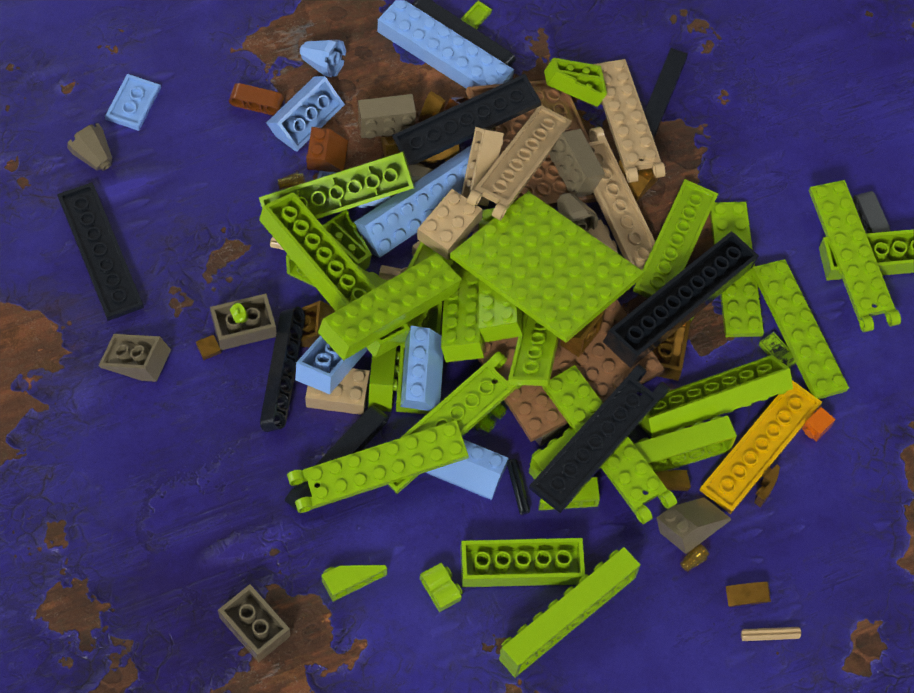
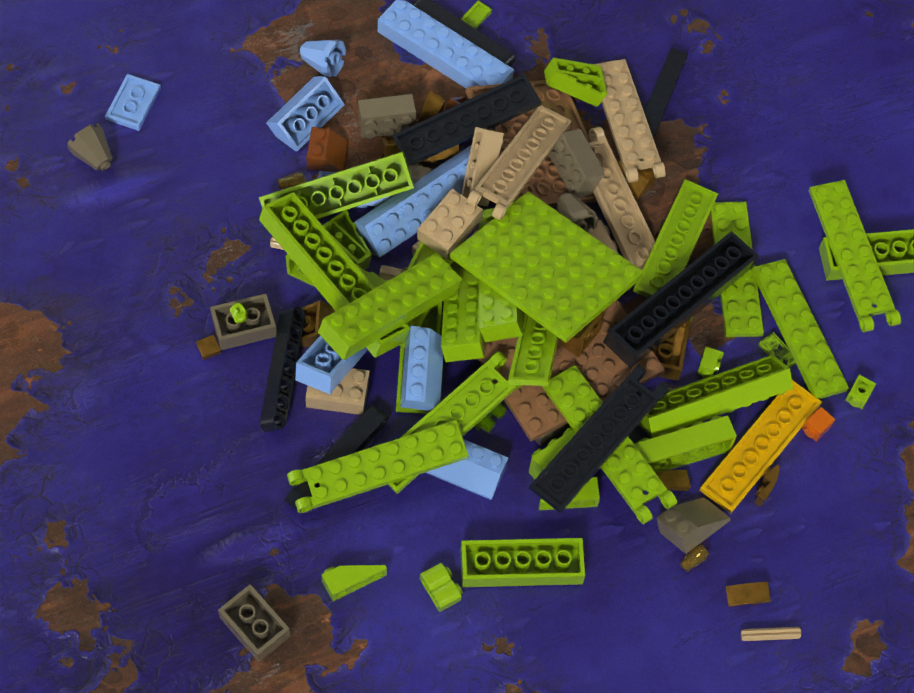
(100, 251): black plate -> none
(136, 356): dark tan slope -> none
(256, 99): dark orange beam -> none
(382, 380): lime wedge -> none
(518, 486): black axle -> none
(569, 611): lime brick -> none
(710, 362): none -> lime brick
(860, 392): none -> lime brick
(870, 213): dark grey beam -> none

